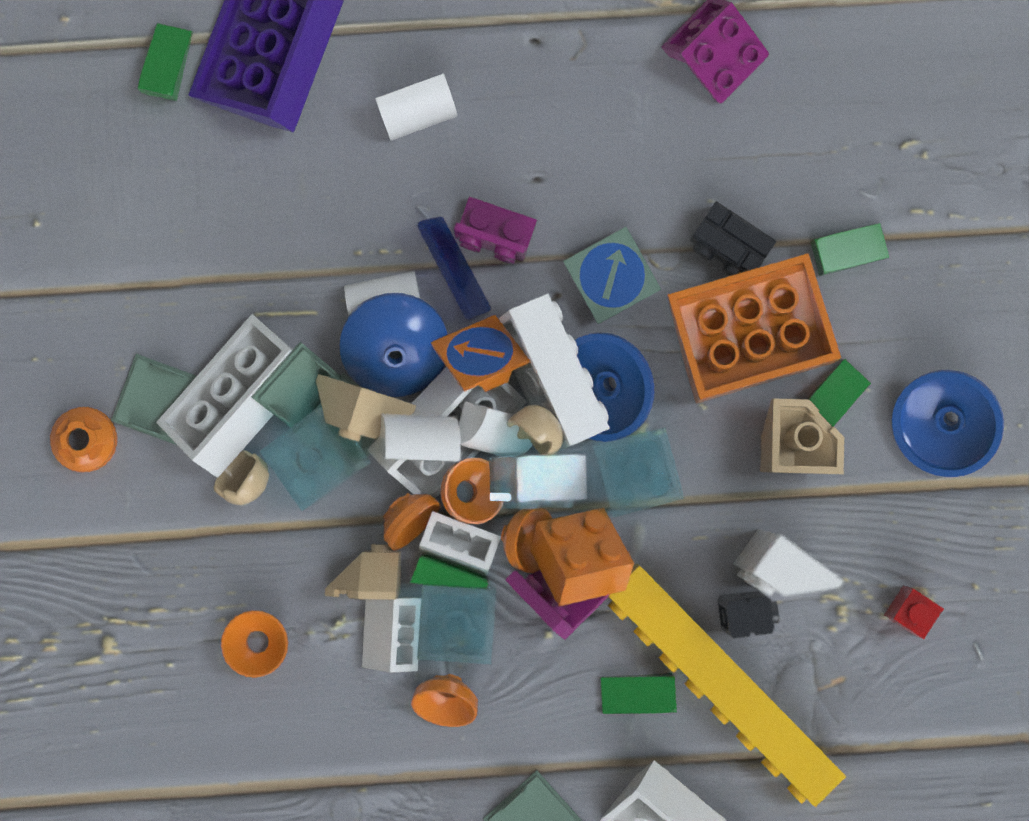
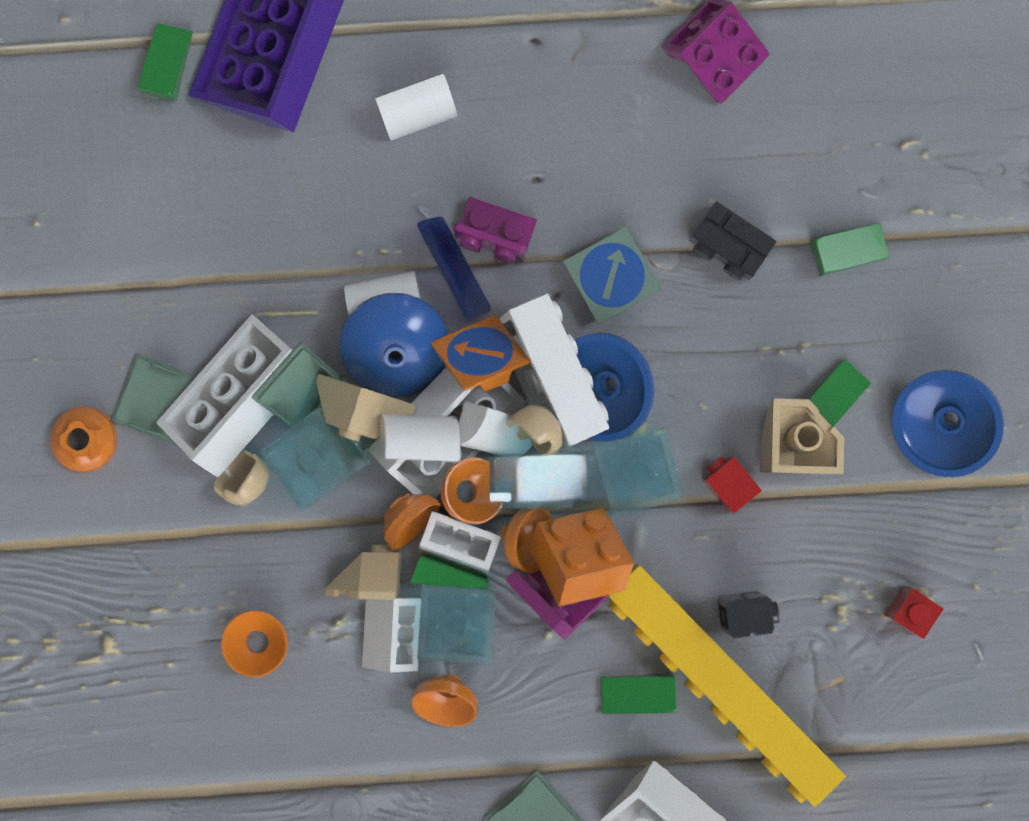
(730, 483): none -> red brick
(753, 328): orange slope -> none
(779, 566): white slope -> none

